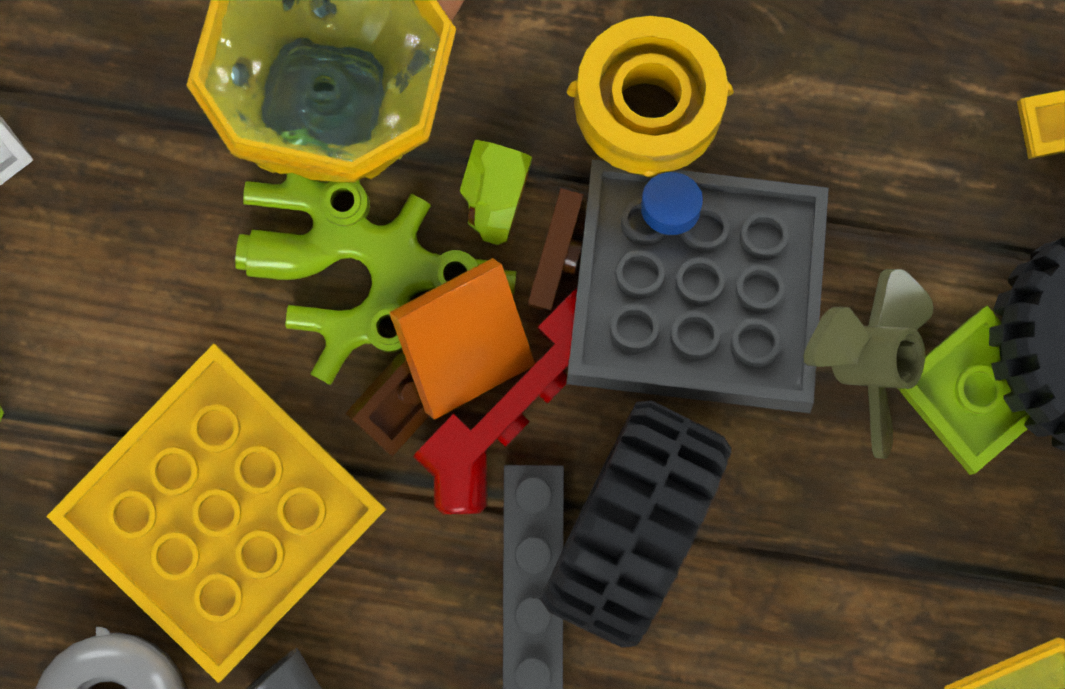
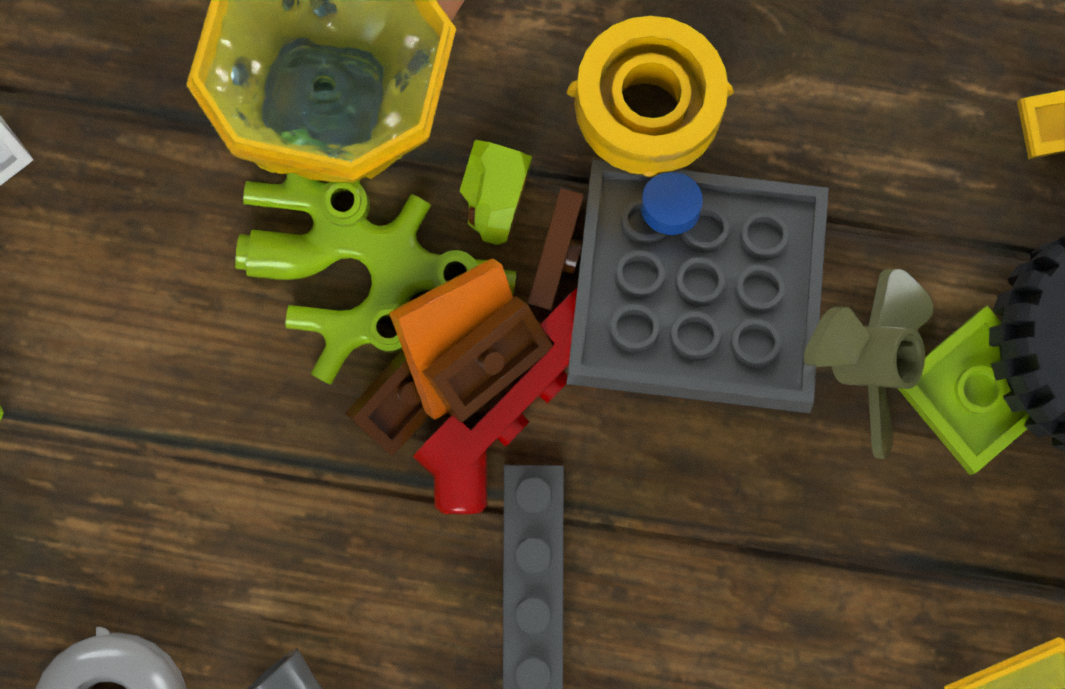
(216, 513): yellow plate -> none
(488, 359): none -> reddish brown plate
(637, 524): black tyre -> none

